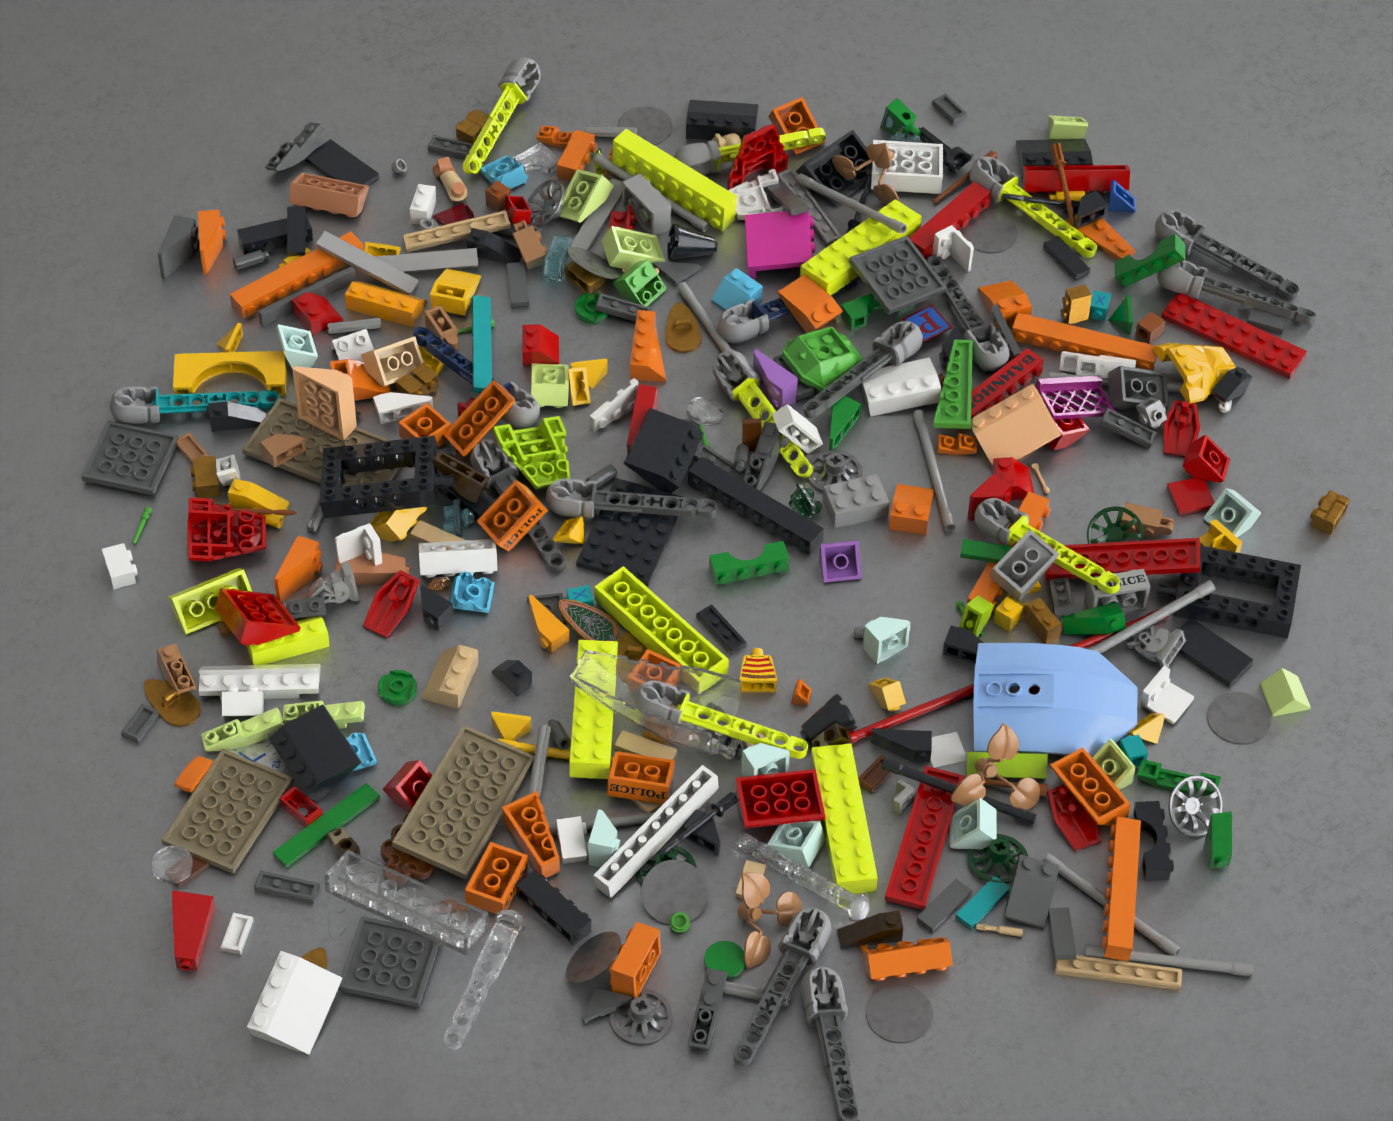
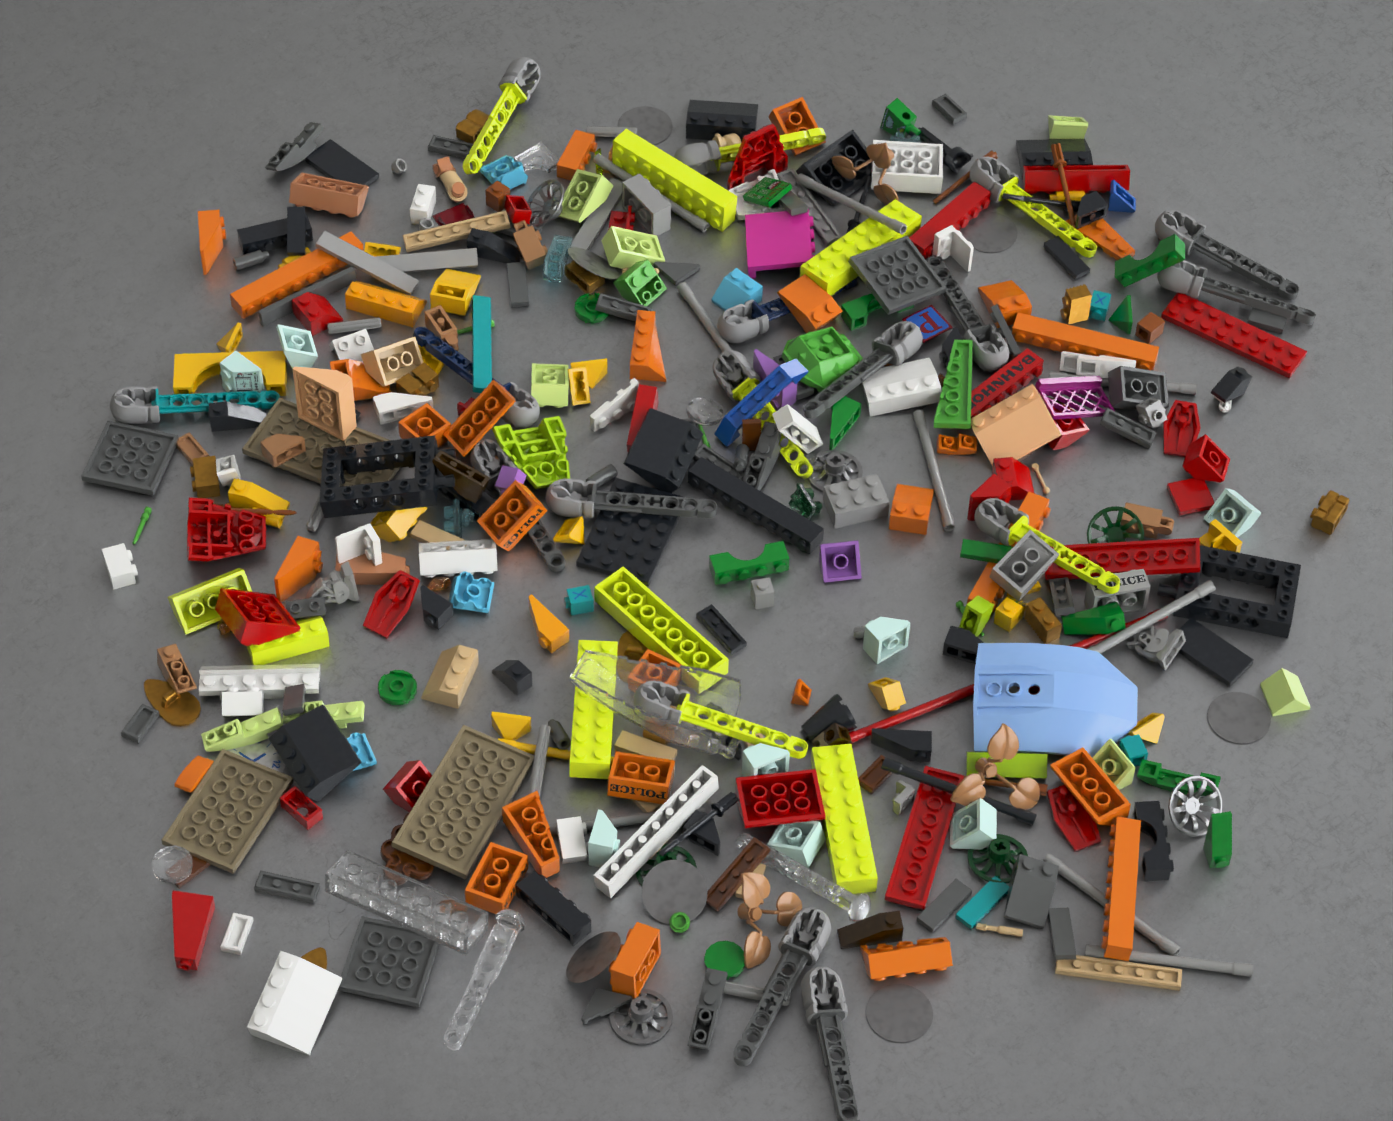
(178, 245): dark grey slope -> none
(240, 374): none -> light aqua slope
(294, 699): none -> dark grey tile
(328, 822): green tile -> none
(342, 841): leg -> none
(508, 476): none -> medium lavender brick
(539, 345): red slope -> none
(551, 602): dark grey tile -> none
(552, 136): orange slope -> none
(589, 621): shield -> none
(682, 329): pearl gold shield -> none
(689, 243): black cone -> none
(731, 878): none -> reddish brown tile
(758, 673): yellow torso -> none
(760, 396): none -> blue slope
(762, 593): none -> light grey brick
(767, 192): none -> green tile
(947, 750): white sticker -> none
(1165, 697): white bracket -> none
(1198, 365): yellow wedge -> none

